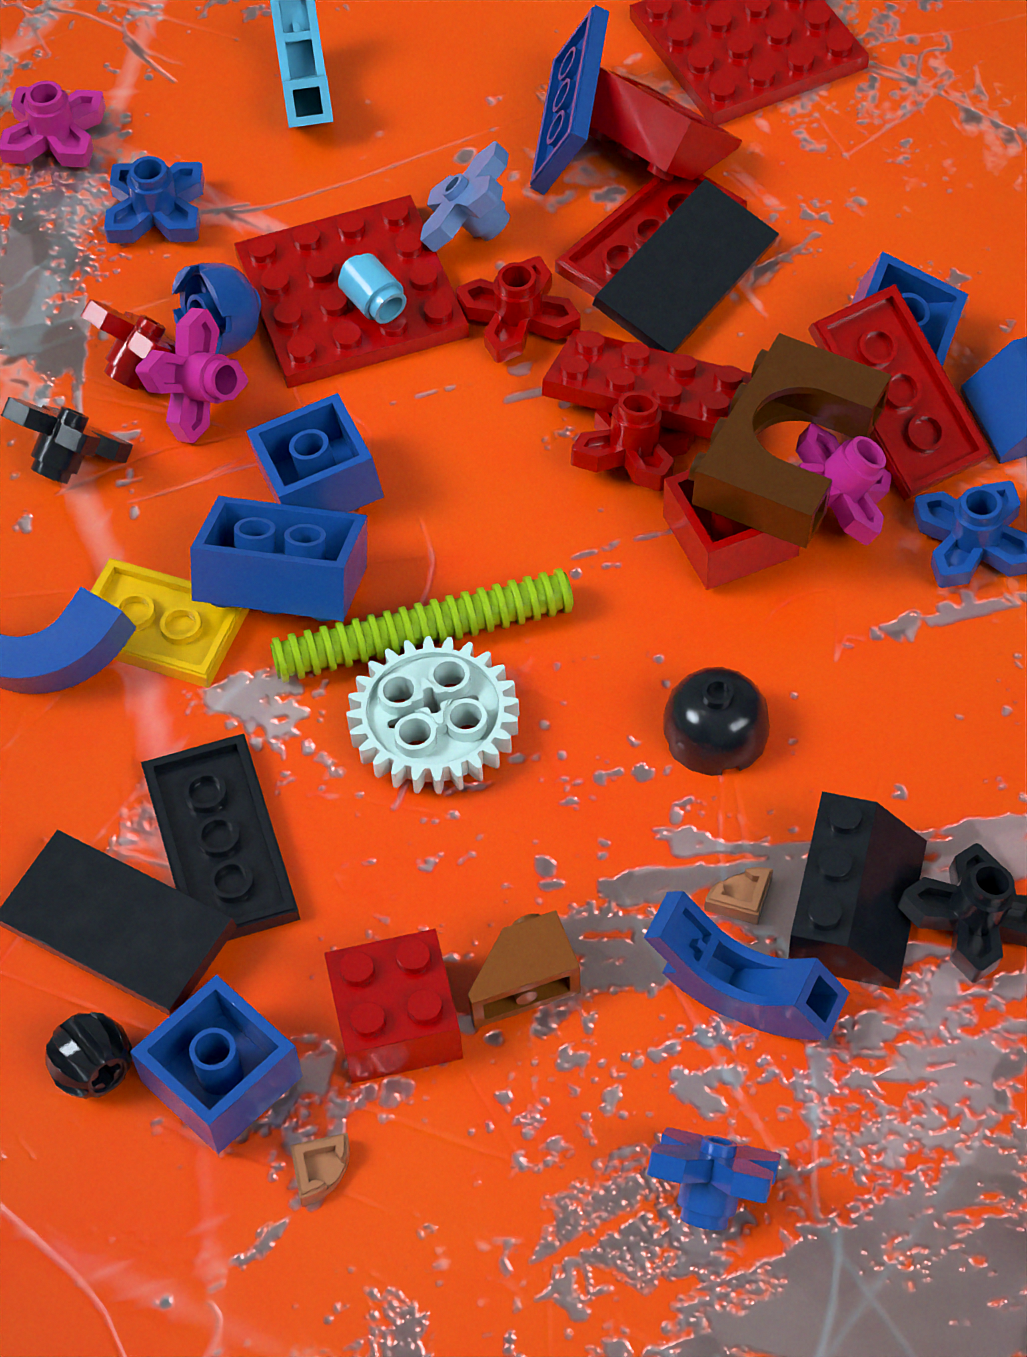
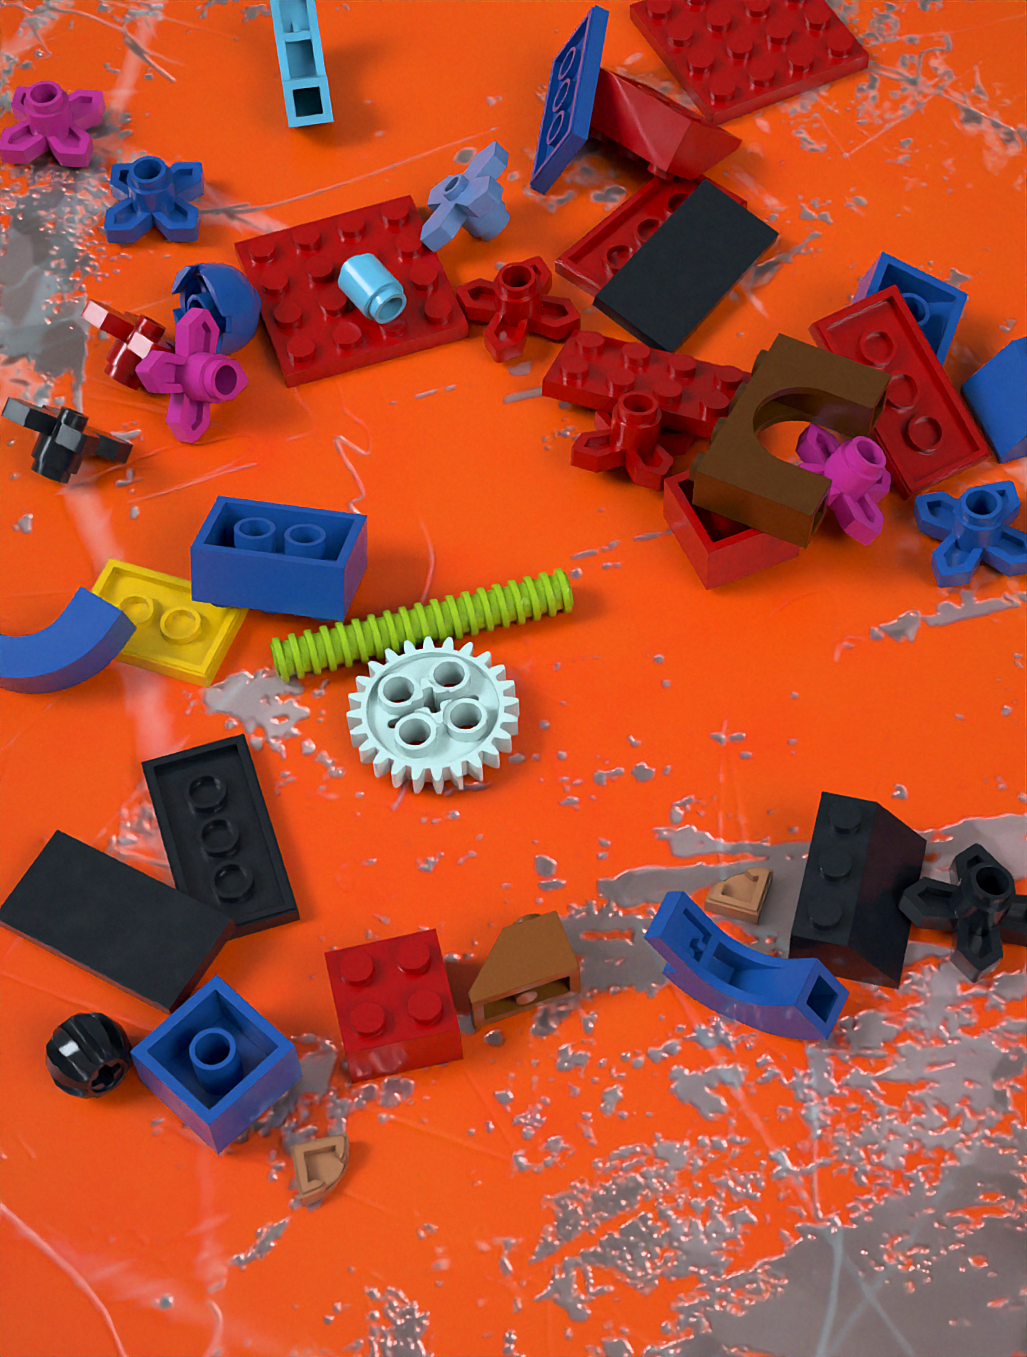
(316, 458): blue brick -> none
(712, 1175): blue plant -> none
(716, 721): black cylinder -> none

